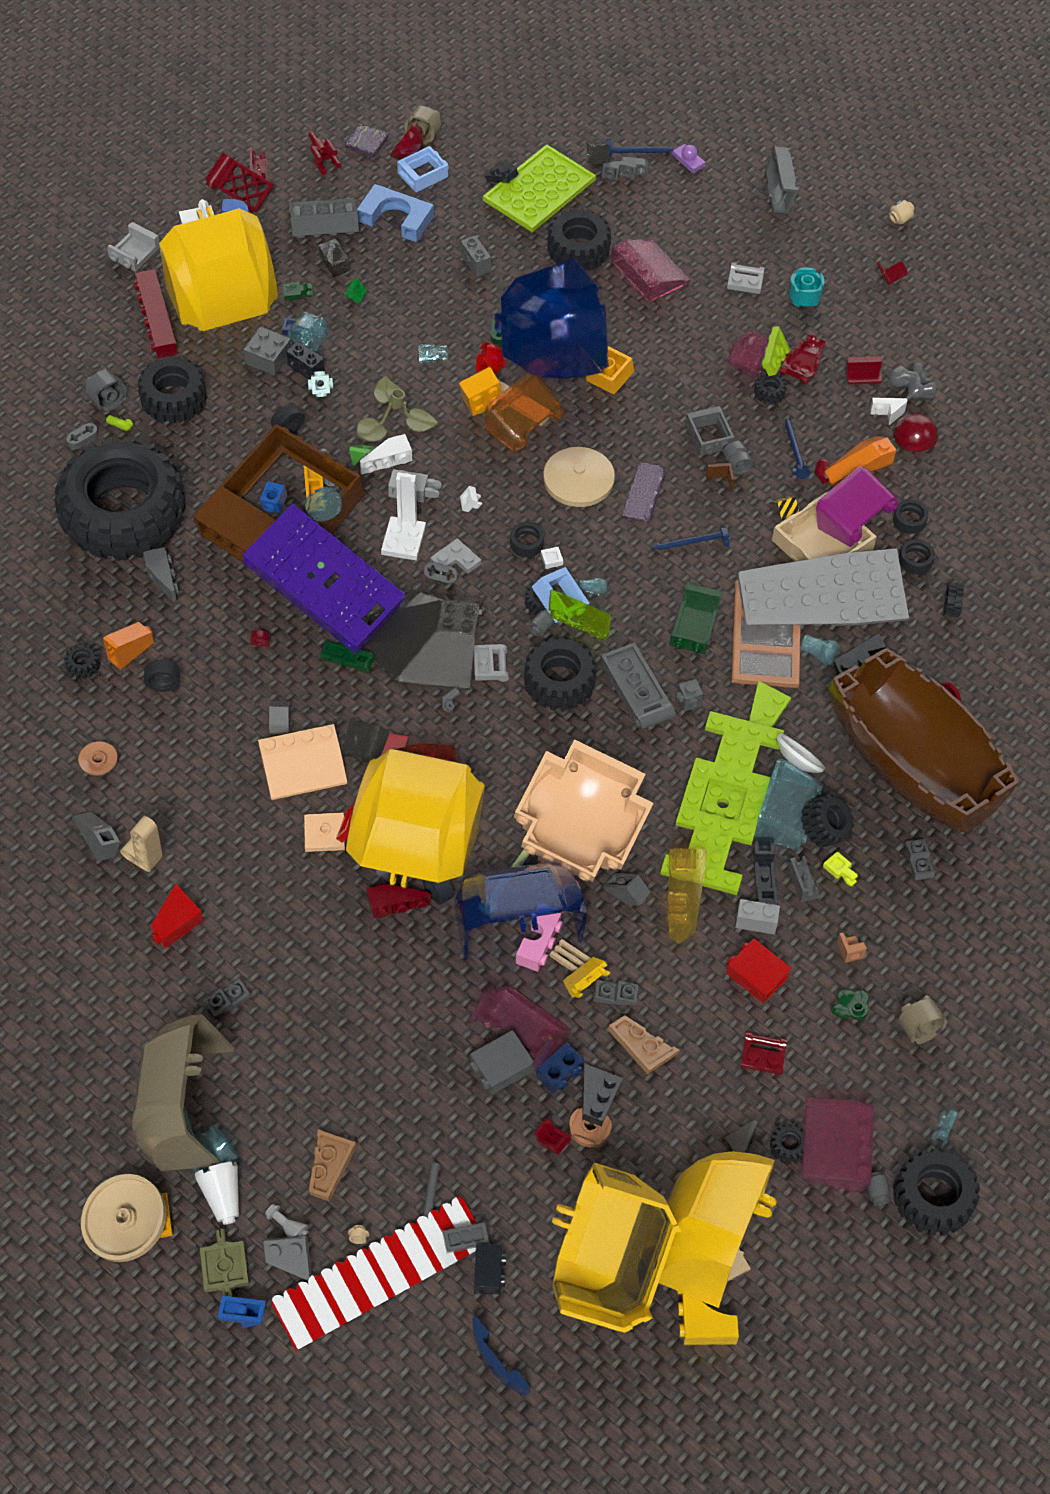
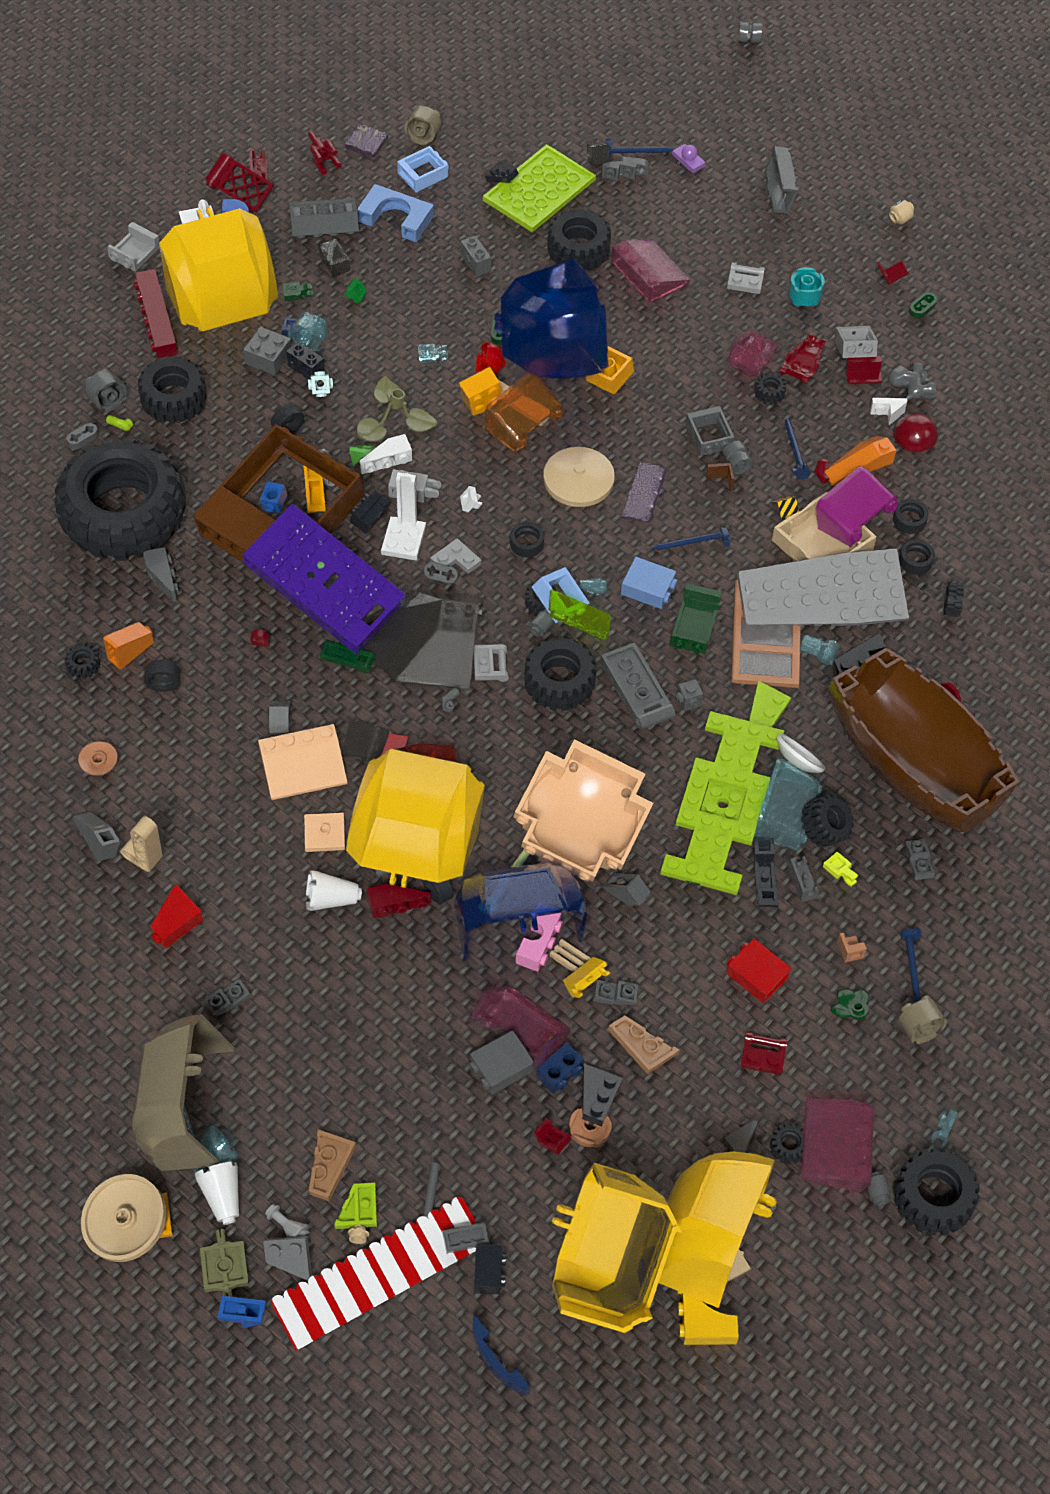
(323, 504): clear light blue tile -> none
(330, 891): none -> white cone
(345, 825): red tile -> none
(359, 1207): none -> lime wing
(369, 512): none -> black brick
(409, 144): dark red cylinder -> none
(552, 557): white tile -> none
(649, 583): none -> medium blue brick
(684, 891): clear yellow panel -> none
(750, 32): none -> dark grey wheel
(757, 916): light grey brick -> none
(775, 351): lime wing -> none
(848, 343): none -> light grey window
(909, 936): none -> dark blue piece
(923, 305): none -> dark green plate

